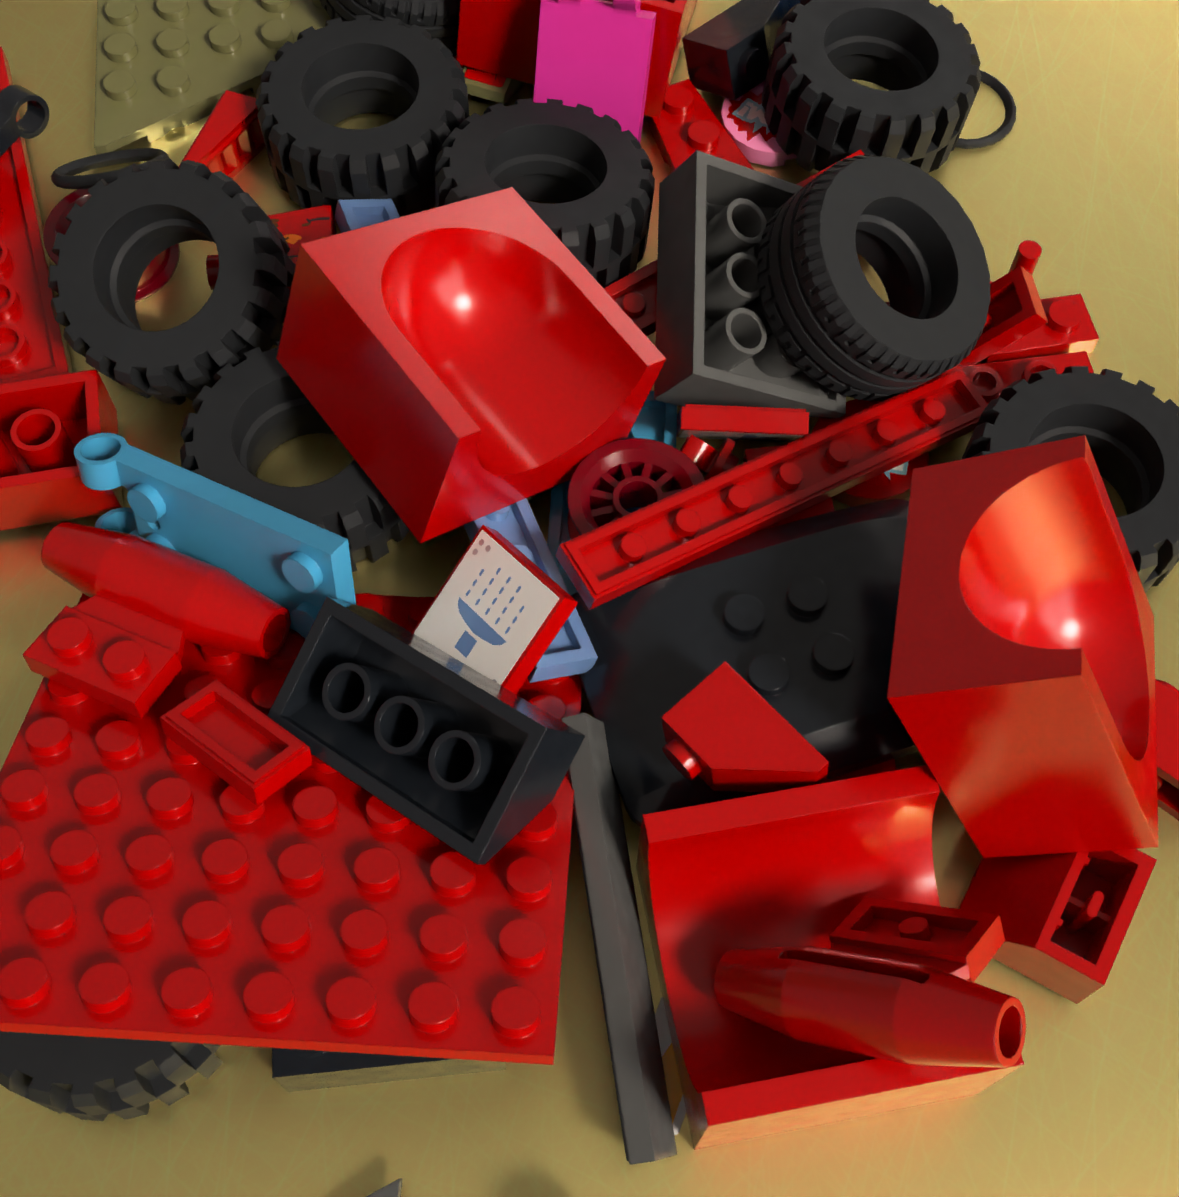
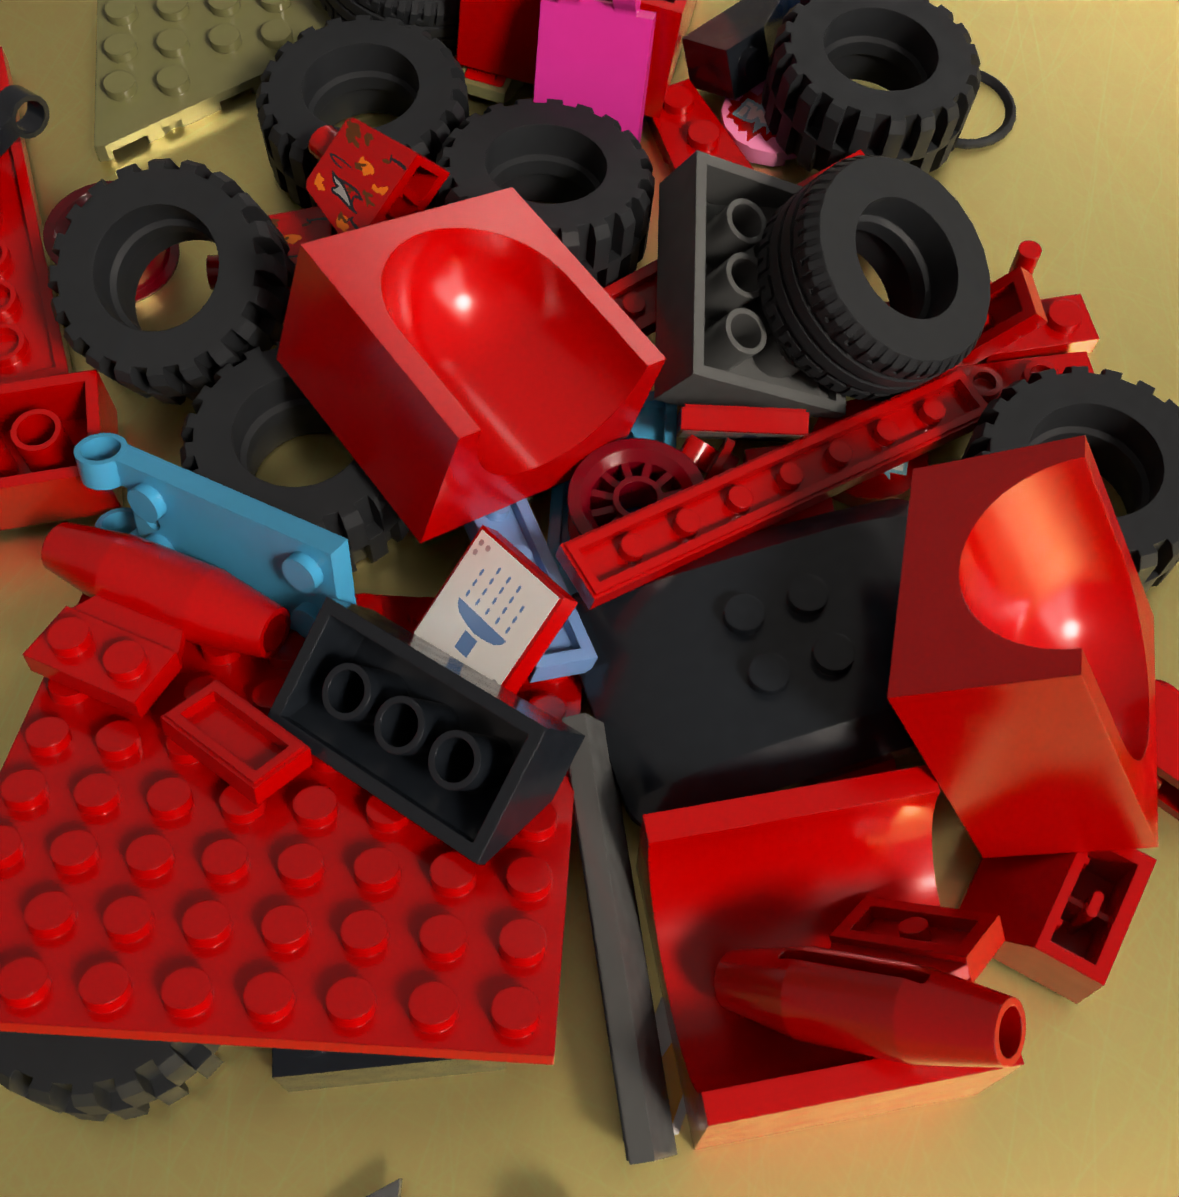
(64, 178): black tyre -> none
(229, 135): red slope -> none
(368, 176): none -> red torso
(738, 739): red slope -> none

